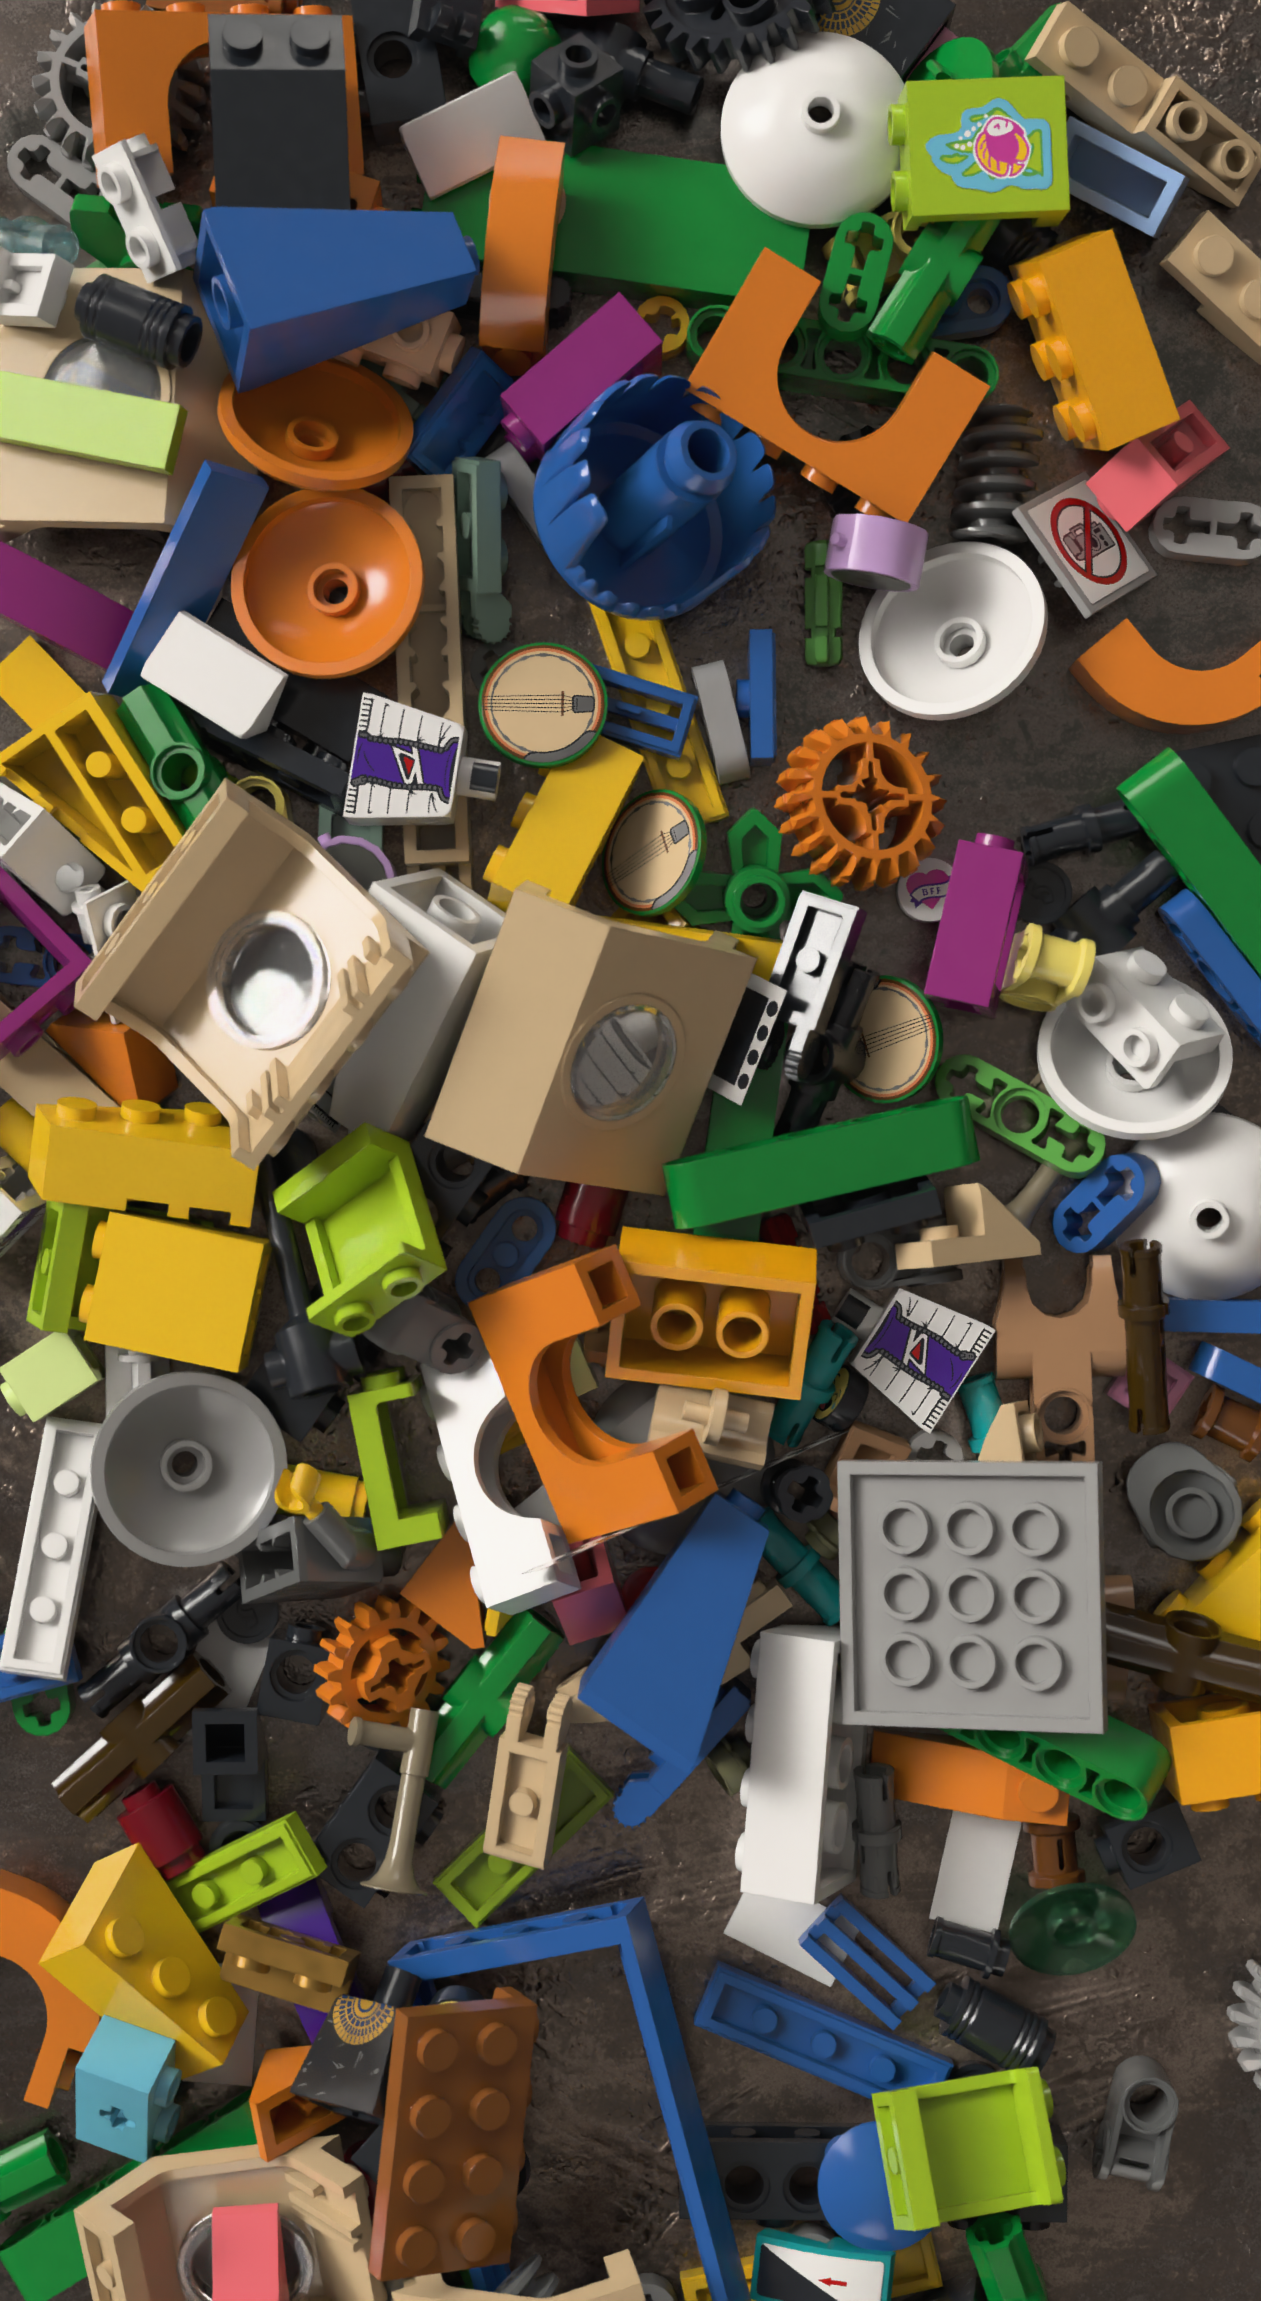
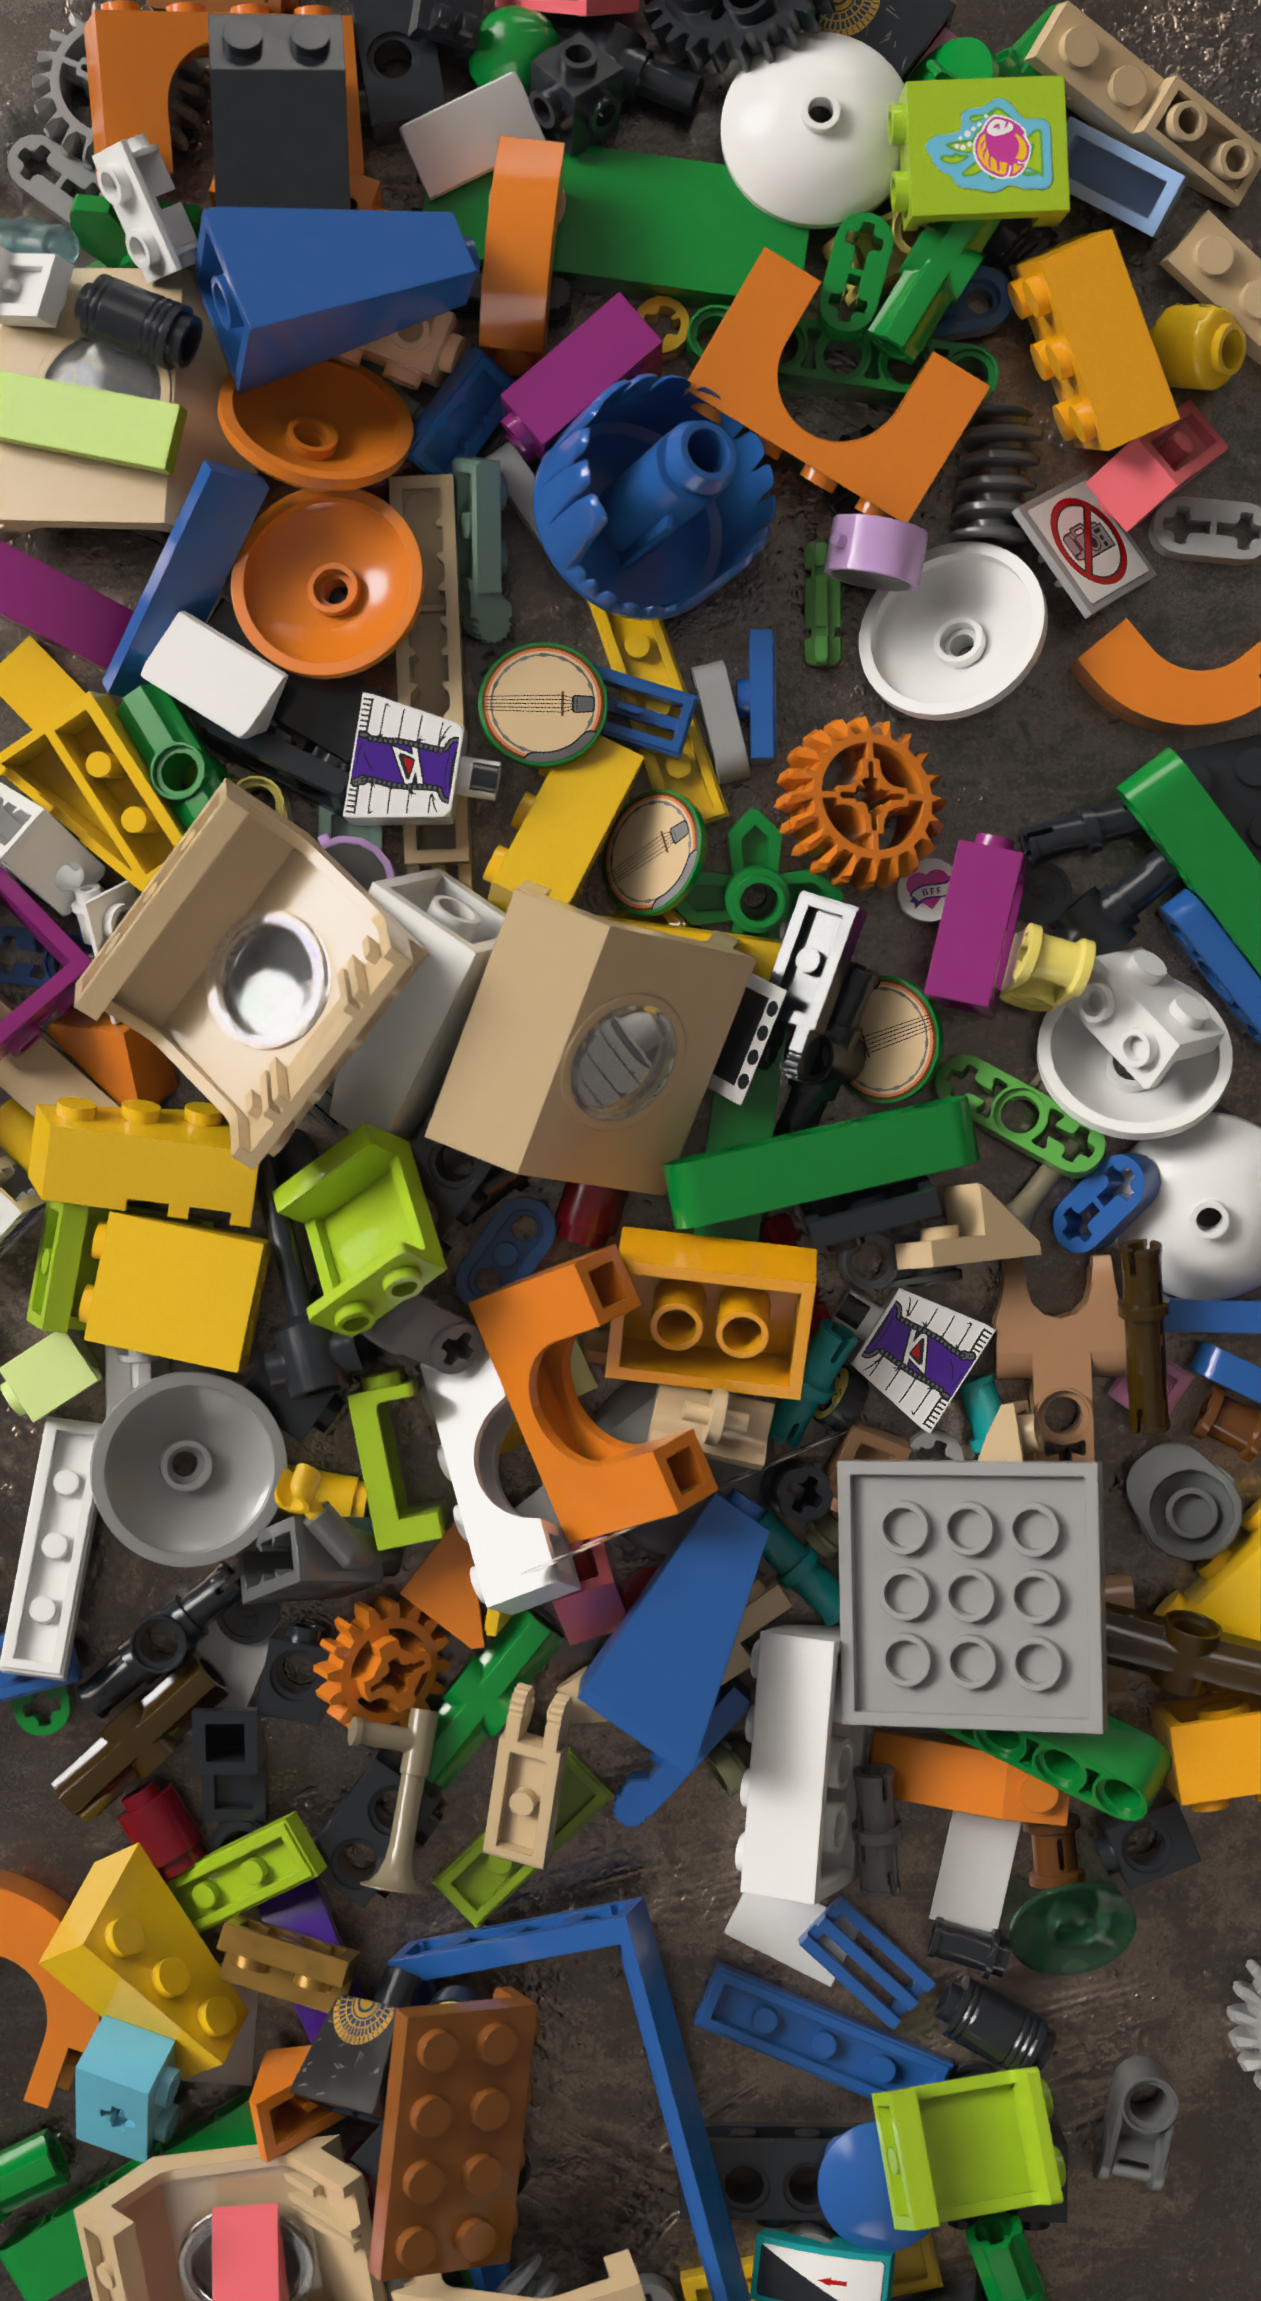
(1198, 345): none -> yellow head

